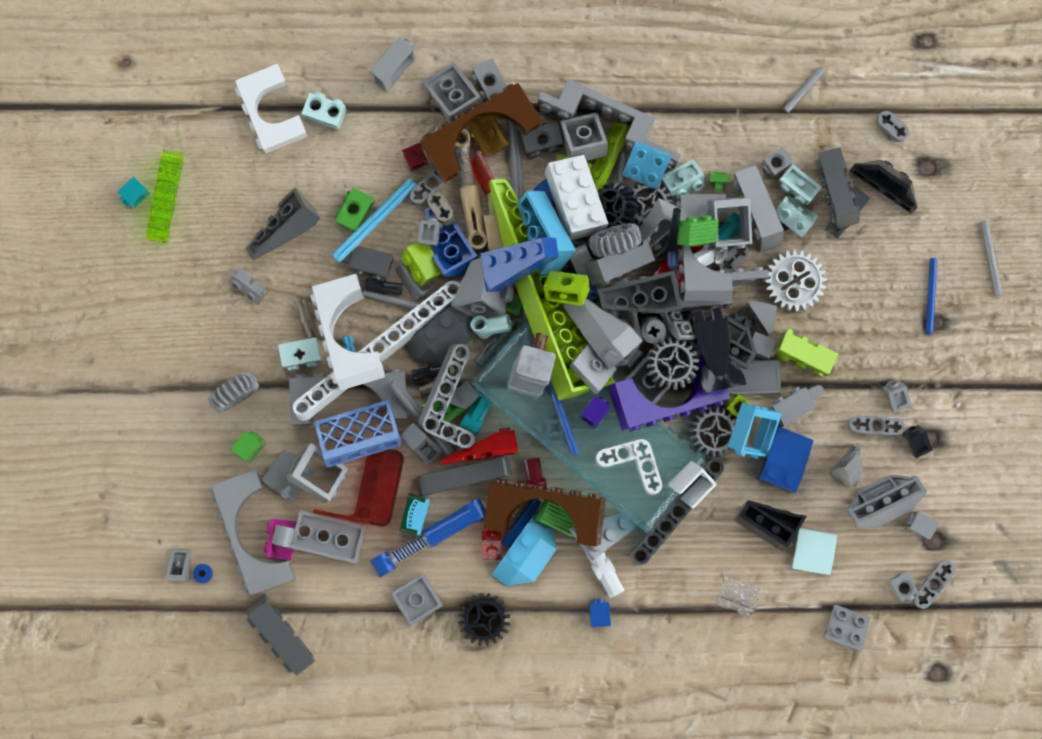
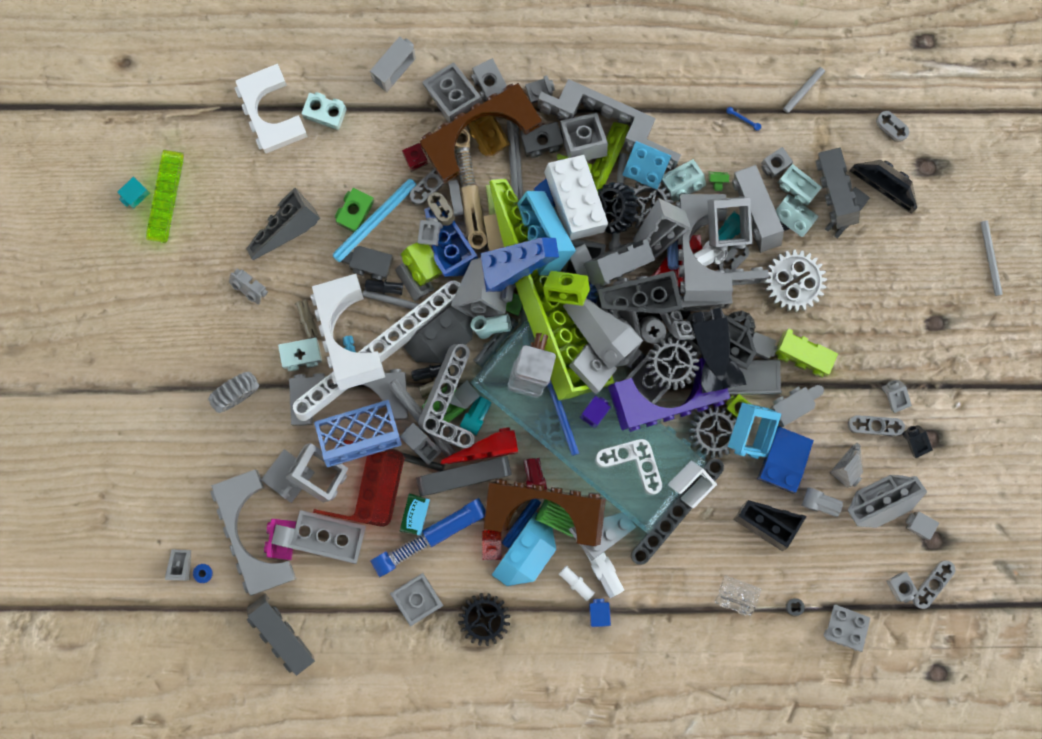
(248, 446): bright green brick -> none
(419, 461): none -> pearl dark grey bar
(456, 198): none -> light grey beam
(482, 172): clear red slope -> none
(535, 88): none -> light grey bracket
(576, 583): none -> white pin
(615, 240): light grey gear -> none
(673, 229): black bar -> none
(697, 231): bright green brick -> none
(757, 126): none -> blue hinge
(763, 314): light grey slope -> none
(795, 613): none -> dark grey bush
(814, 551): light aqua slope -> none
(817, 501): none -> light grey piece
(931, 296): blue bar -> none

